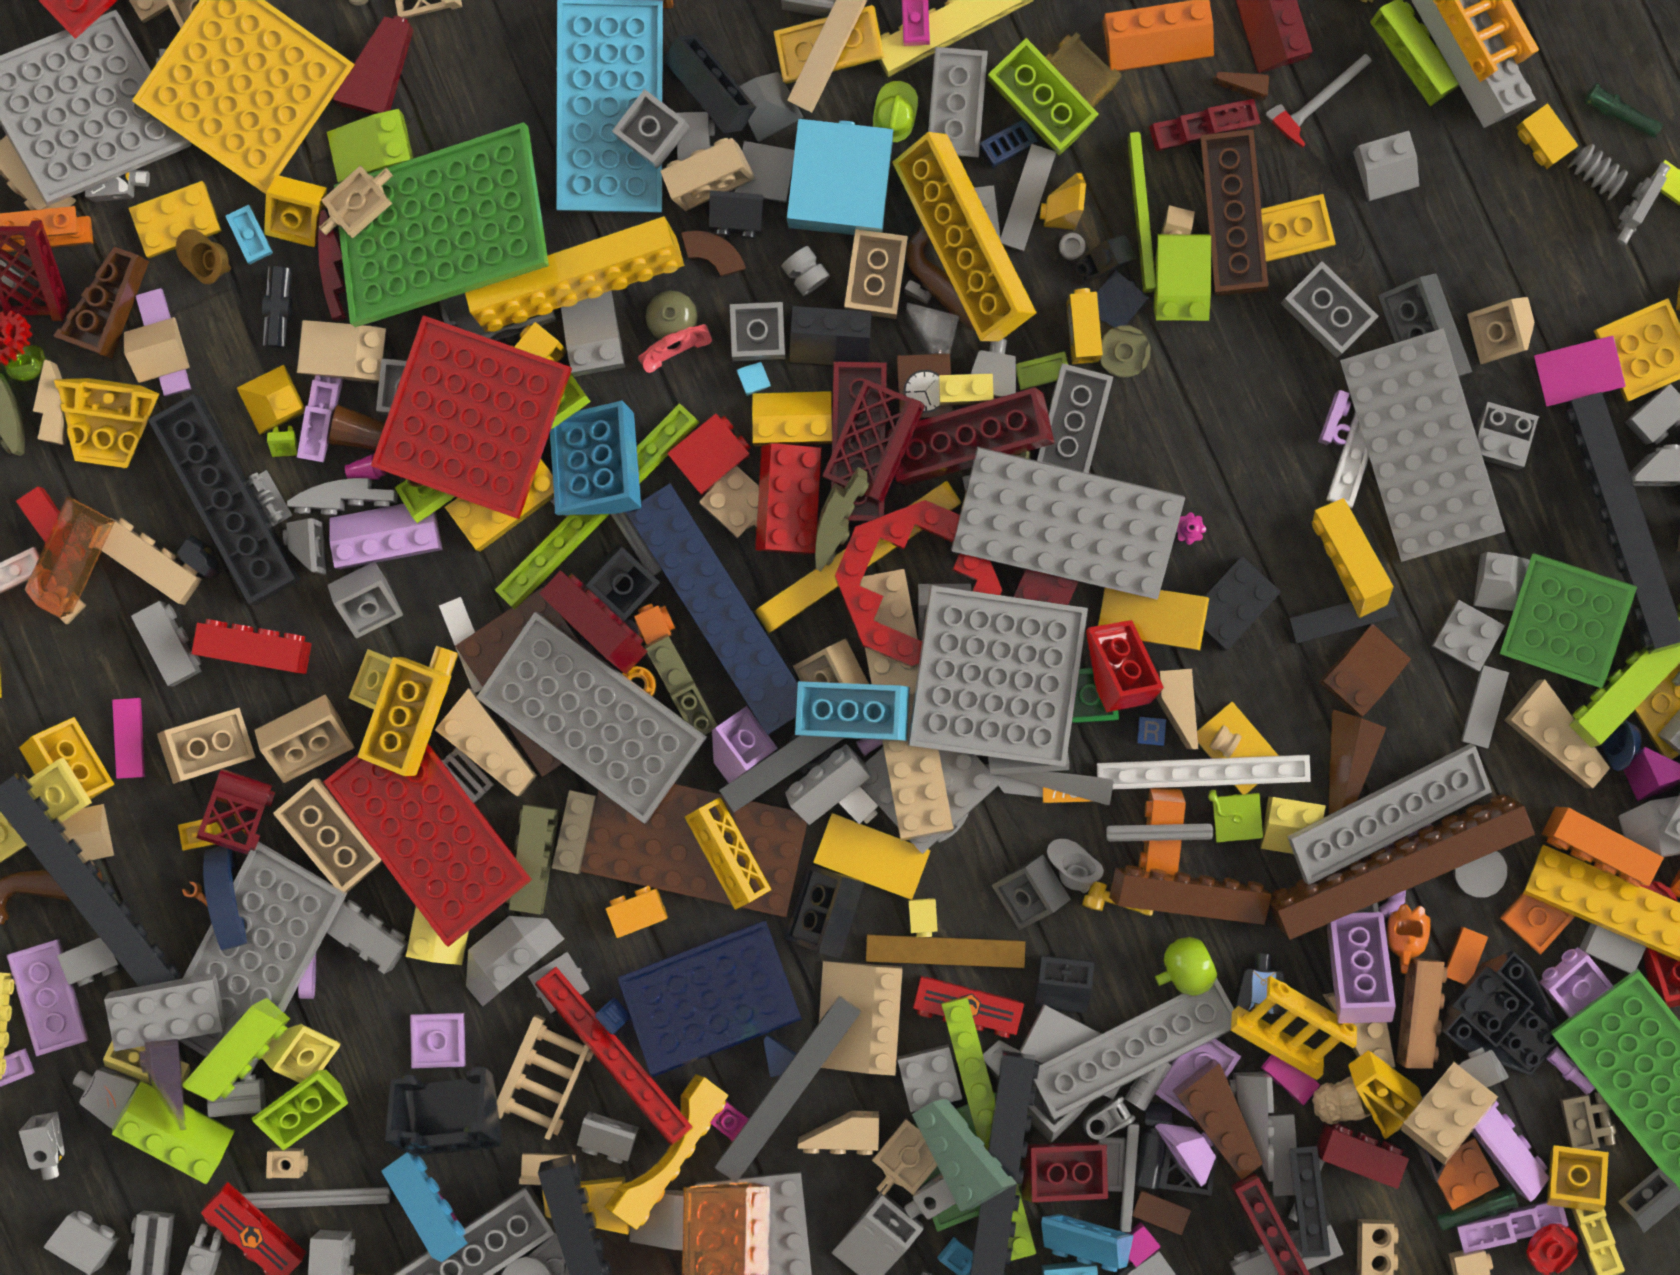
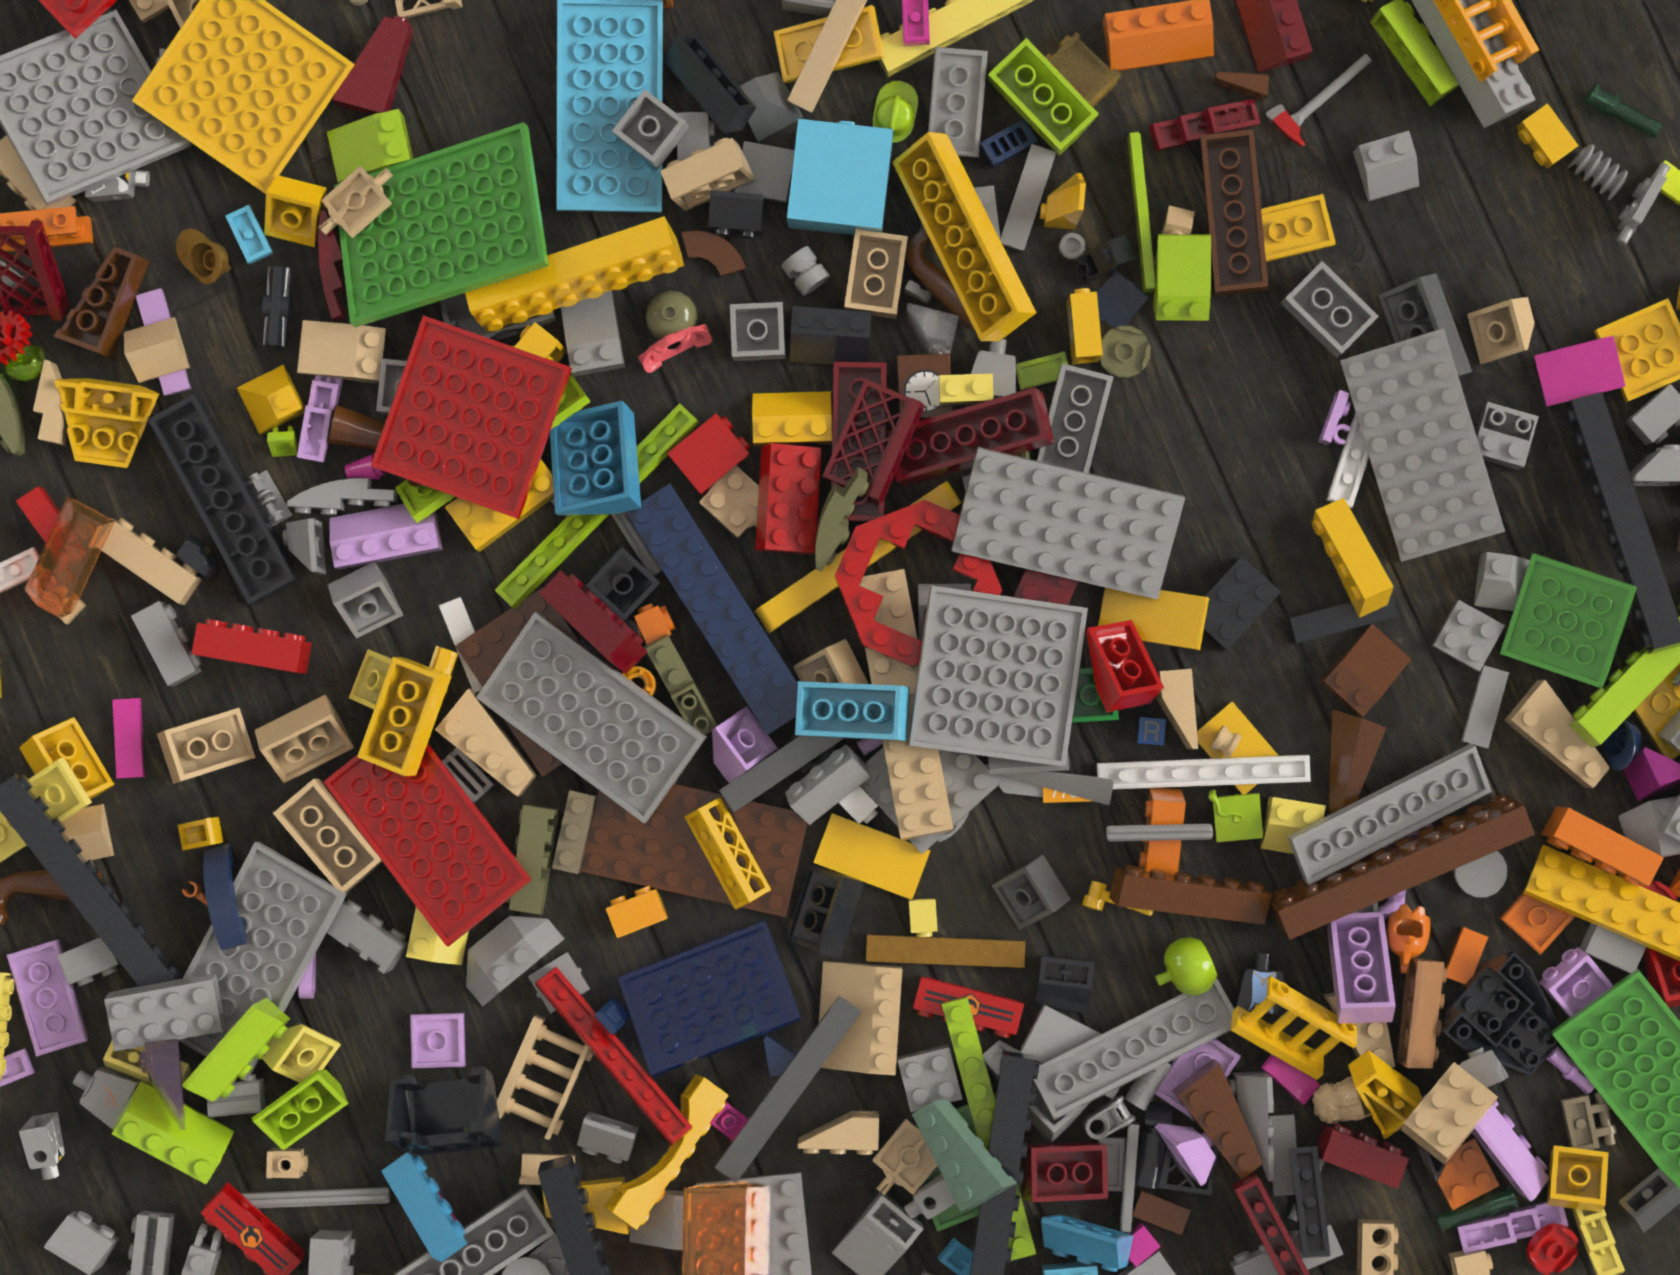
(166, 216): yellow plate -> none
(245, 795): dark red piece -> none
(753, 378): medium azure slope -> none
(1075, 865): light grey piece -> none
(1190, 528): dark pink plant -> none

